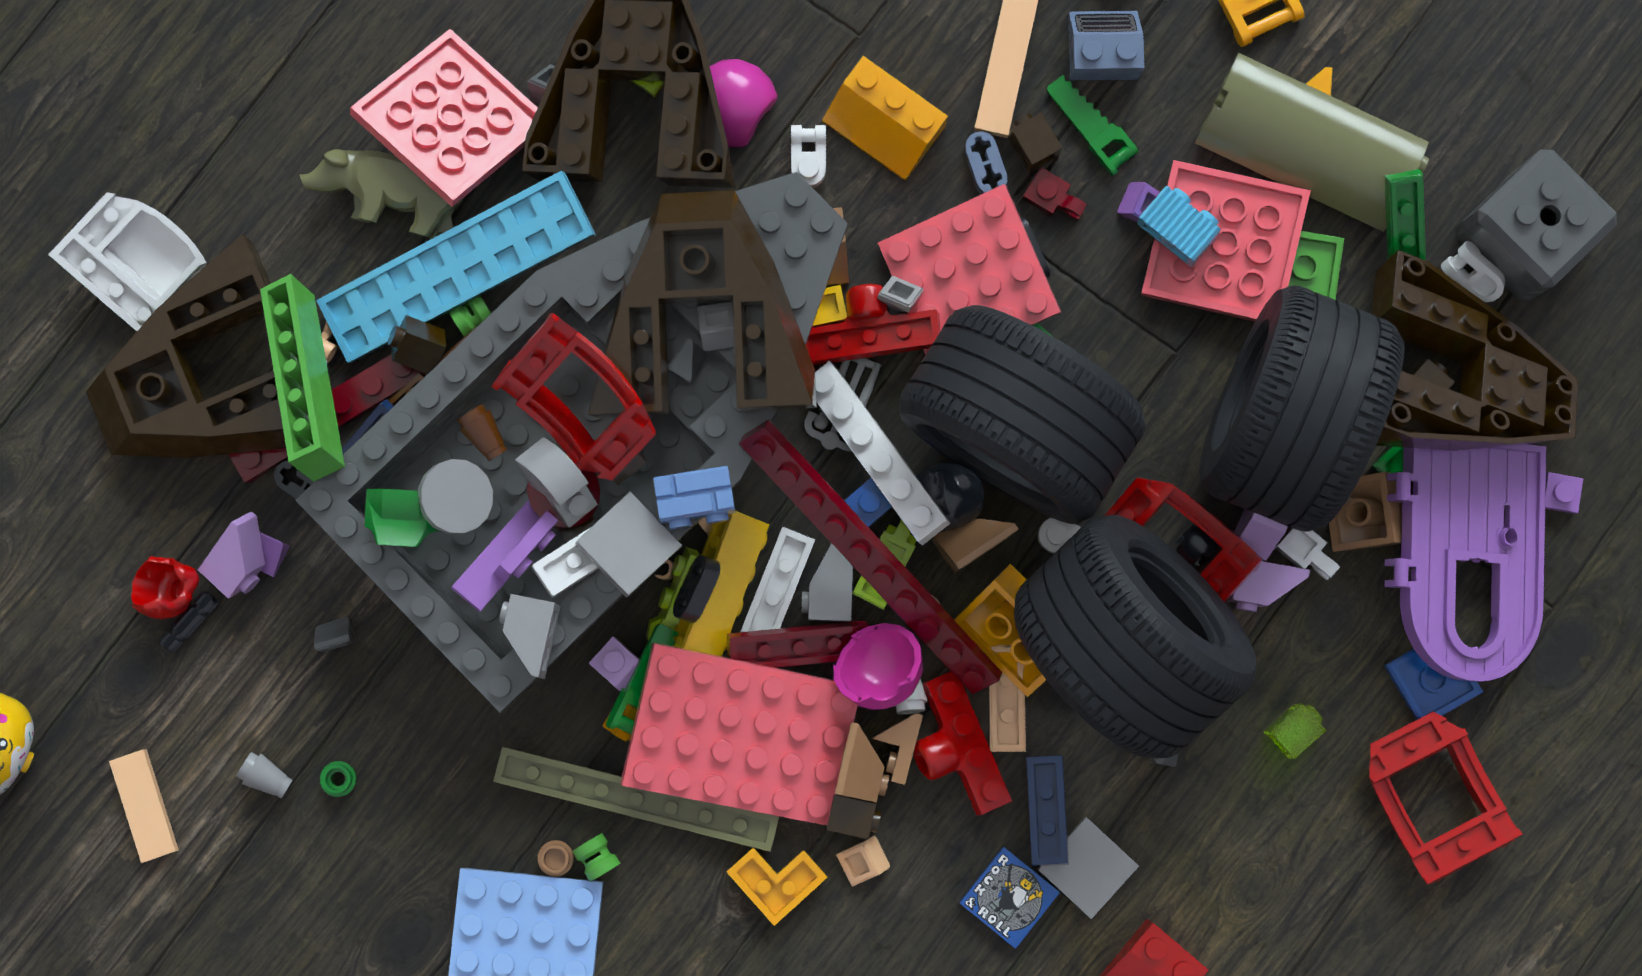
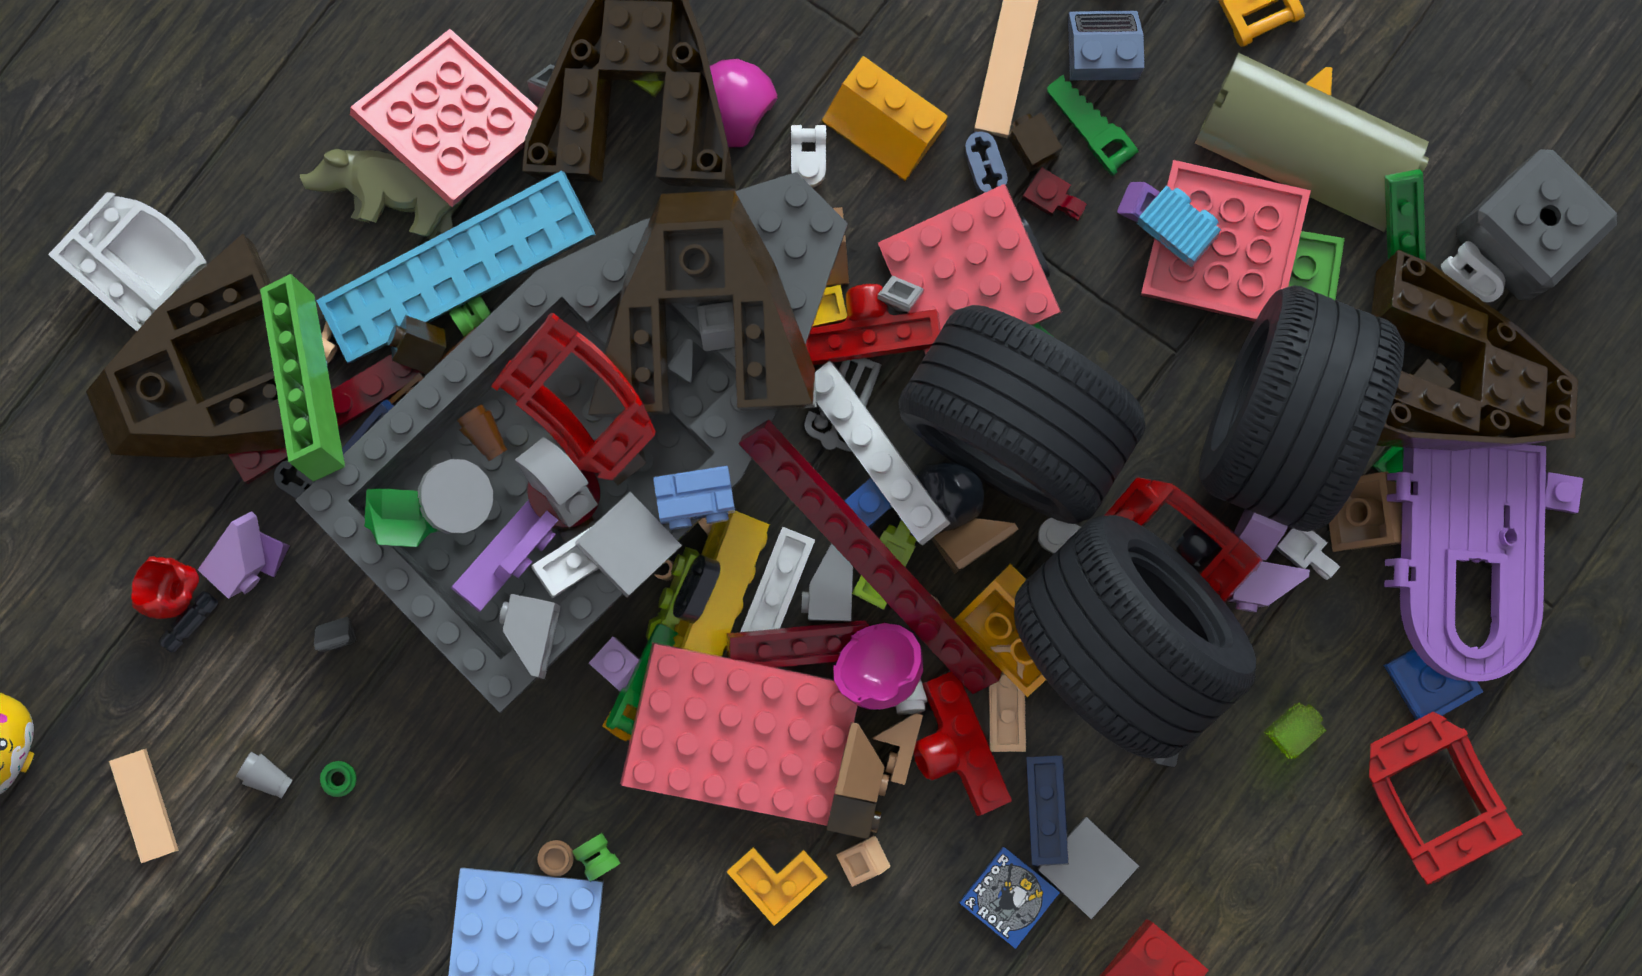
(606, 793): olive plate -> none

